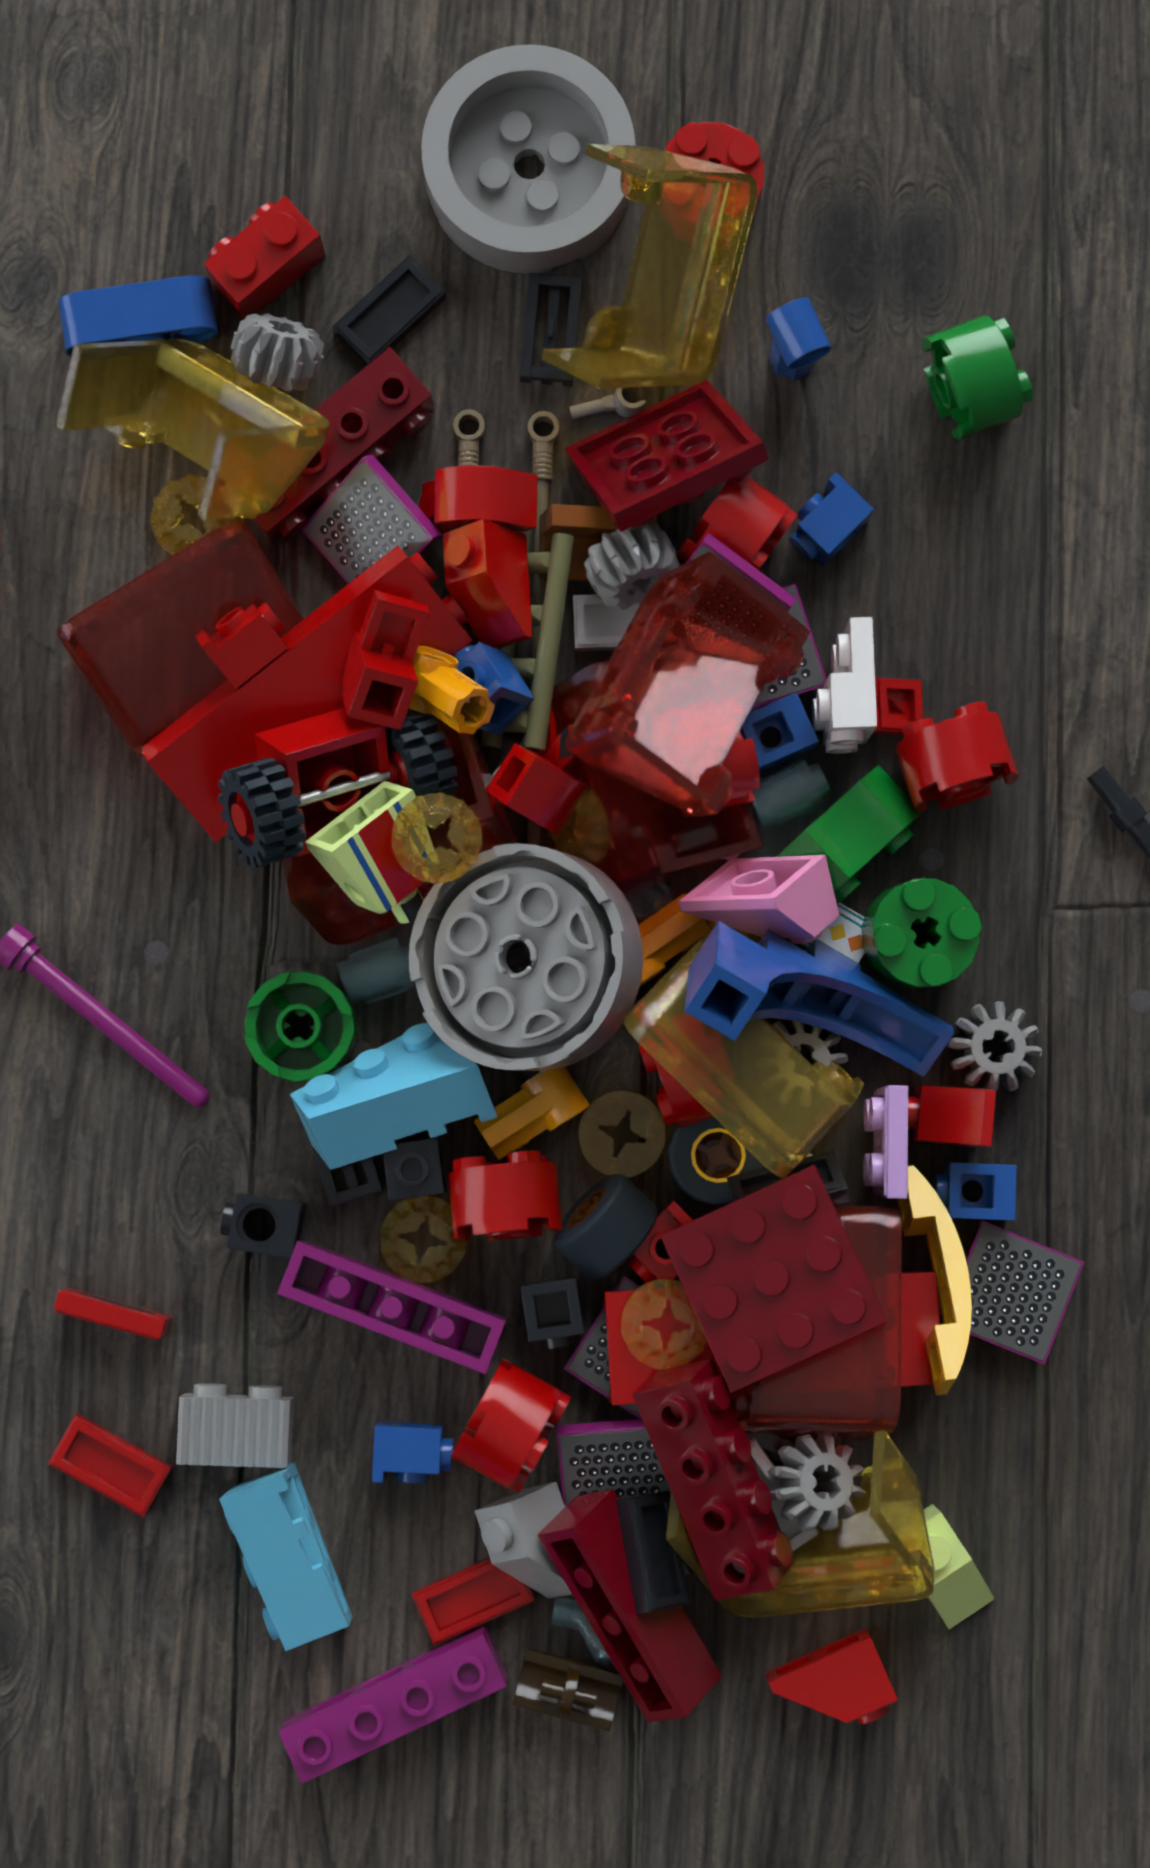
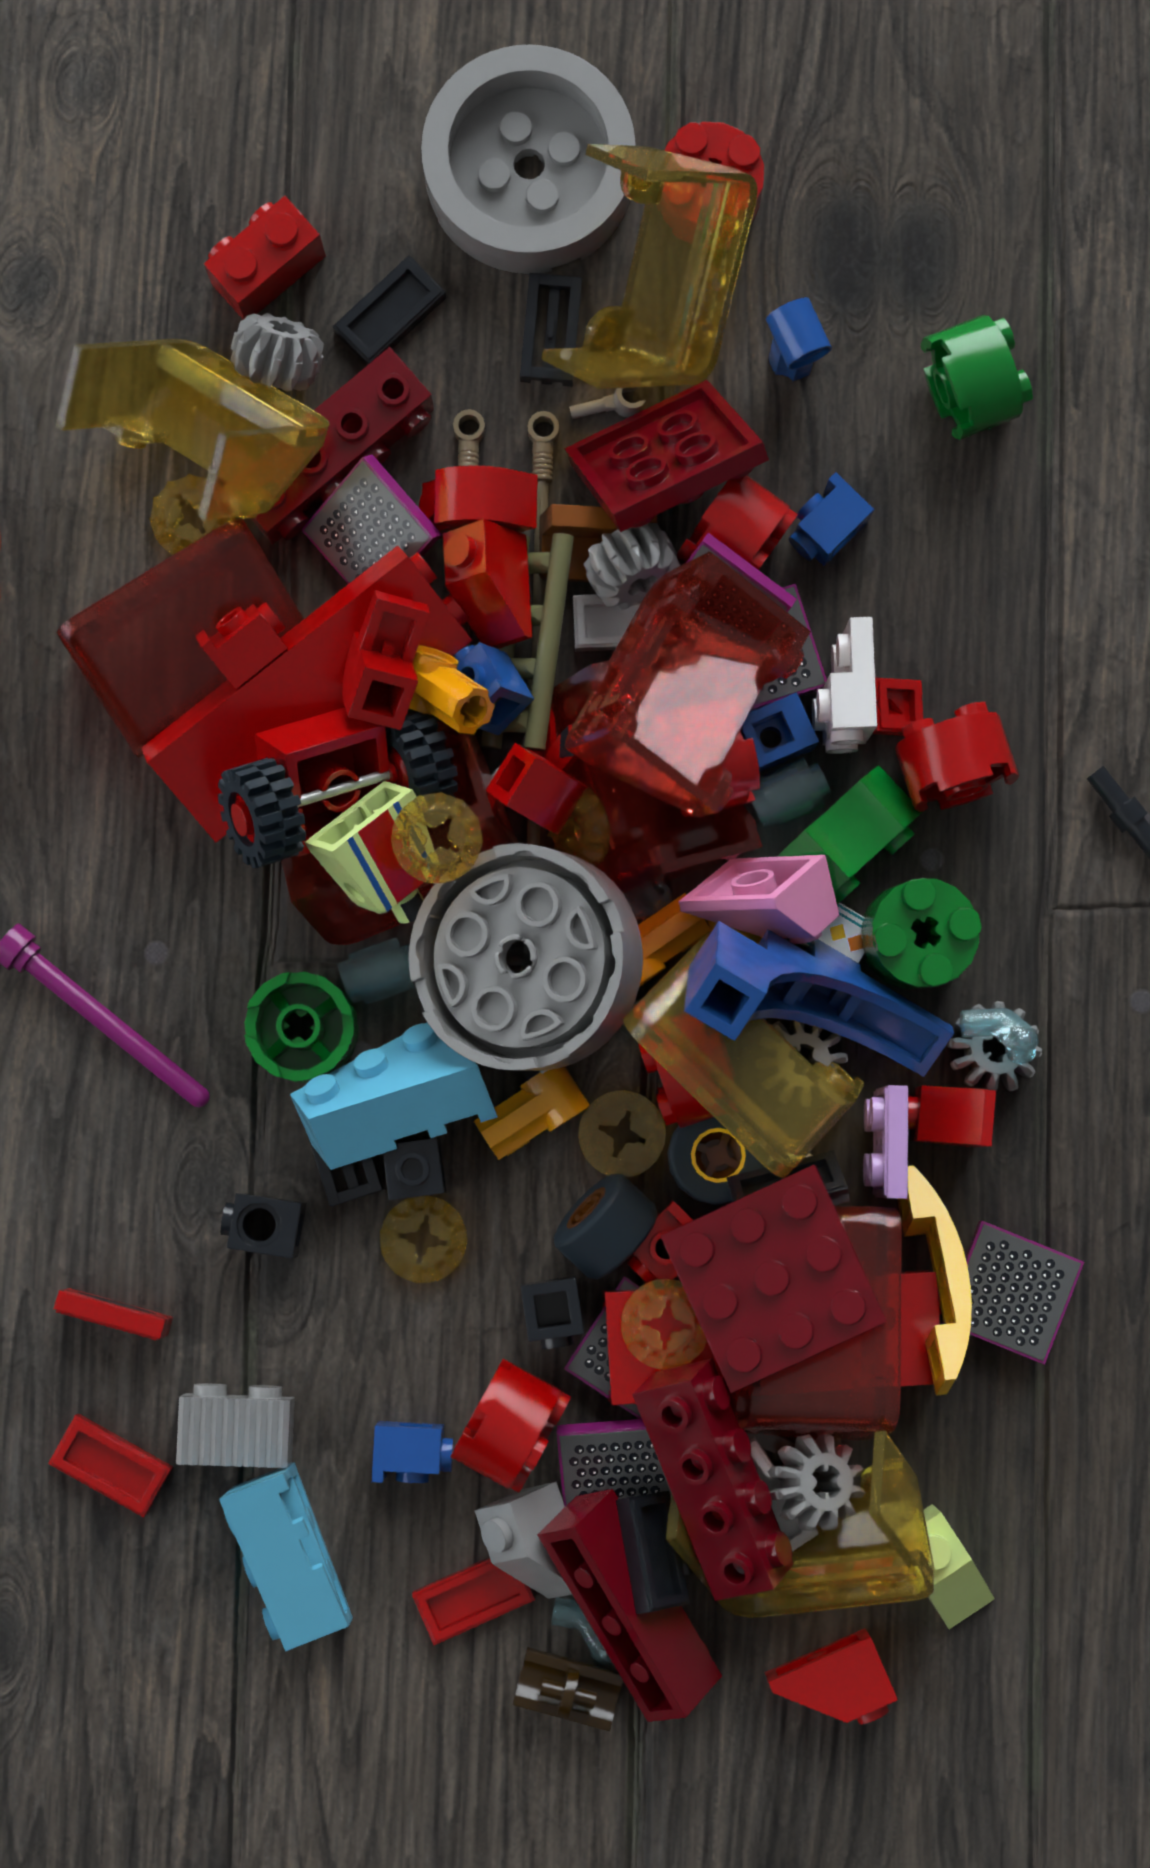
(140, 312): blue beam -> none
(392, 1305): magenta brick -> none
(393, 1703): magenta brick -> none
(504, 1198): red brick -> none
(996, 1186): blue brick -> none
(1006, 1027): none -> clear light blue arm

